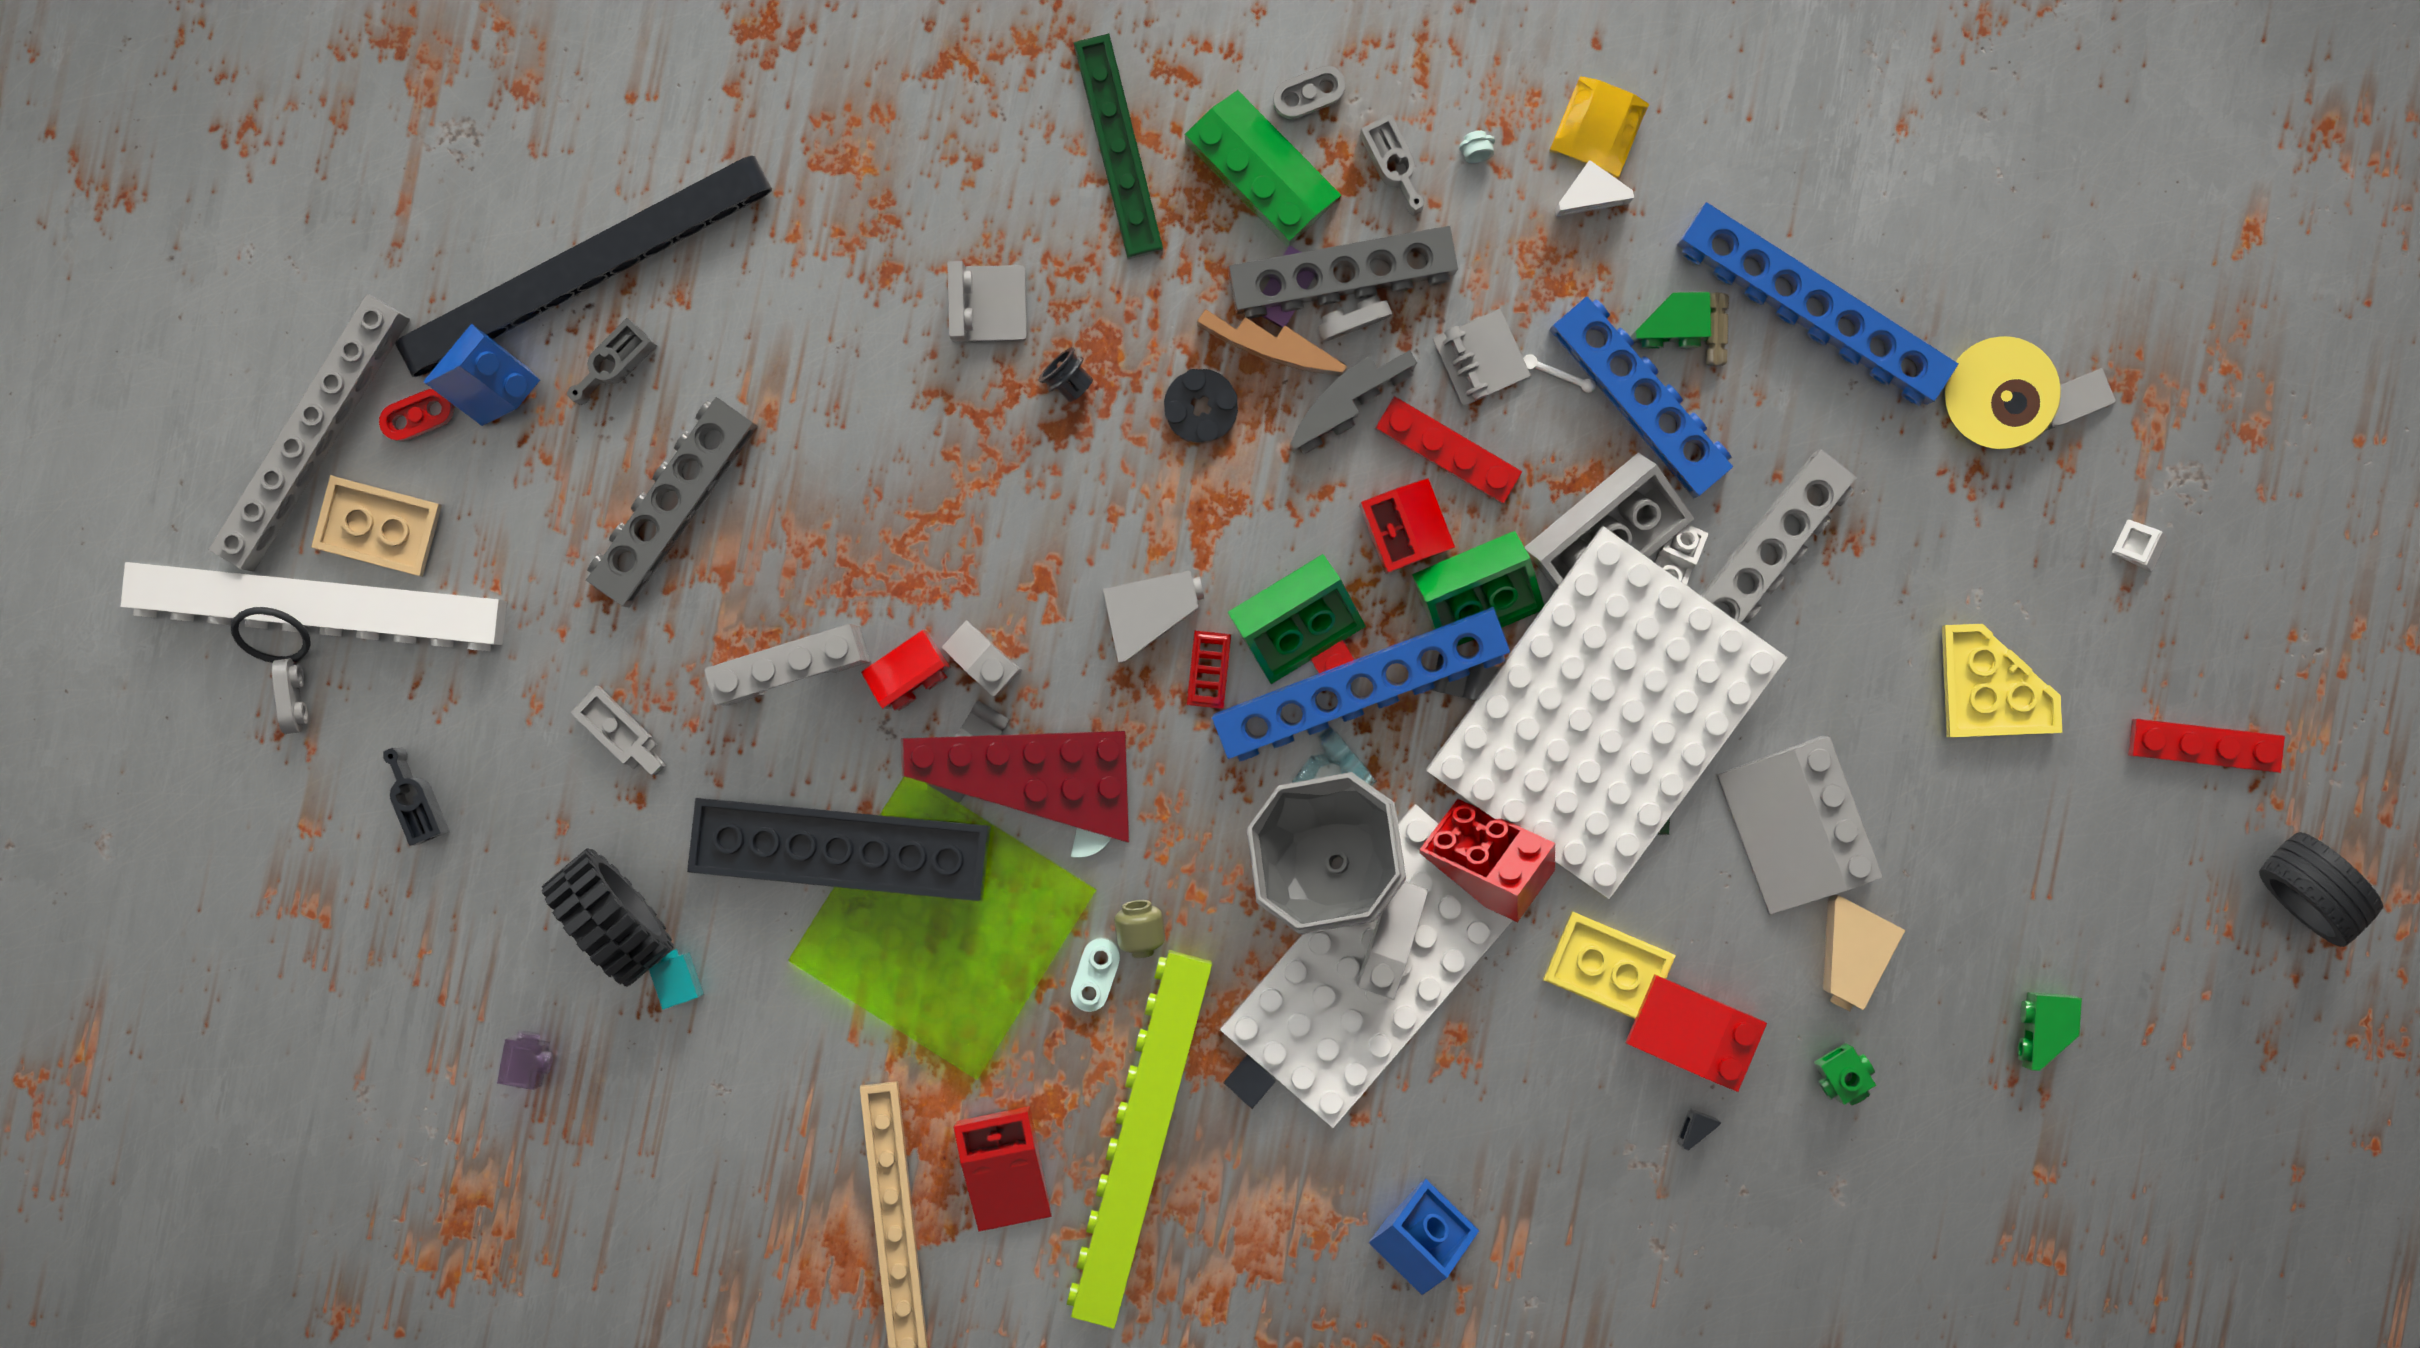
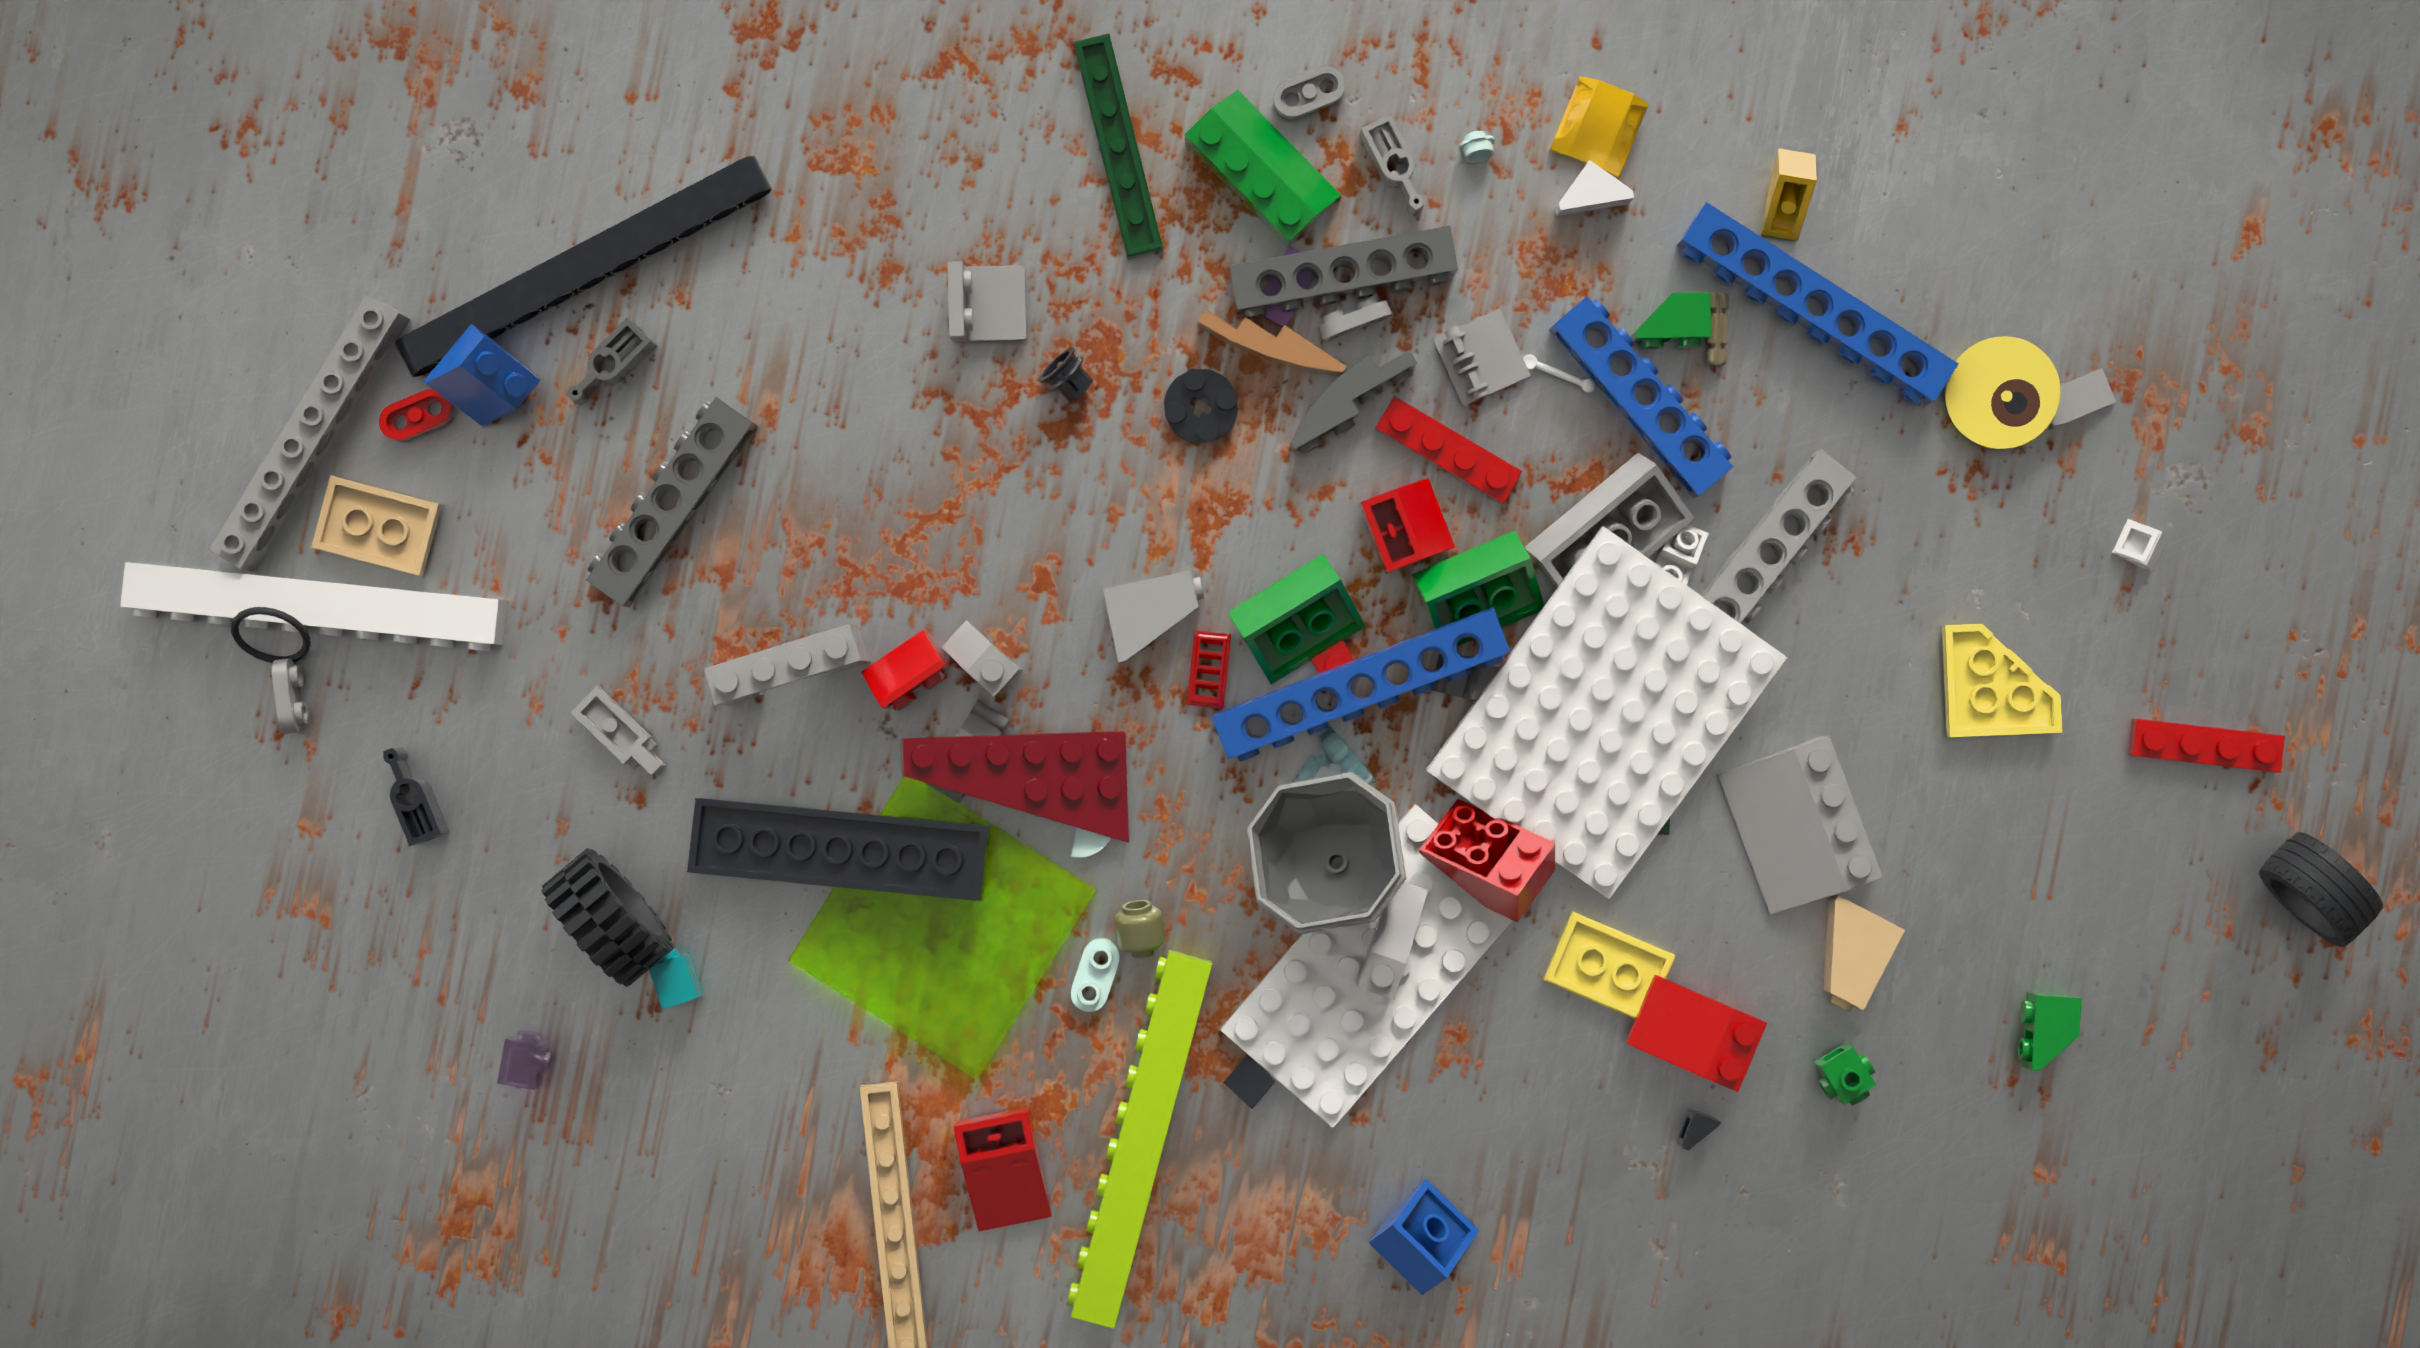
(1789, 194): none -> yellow slope

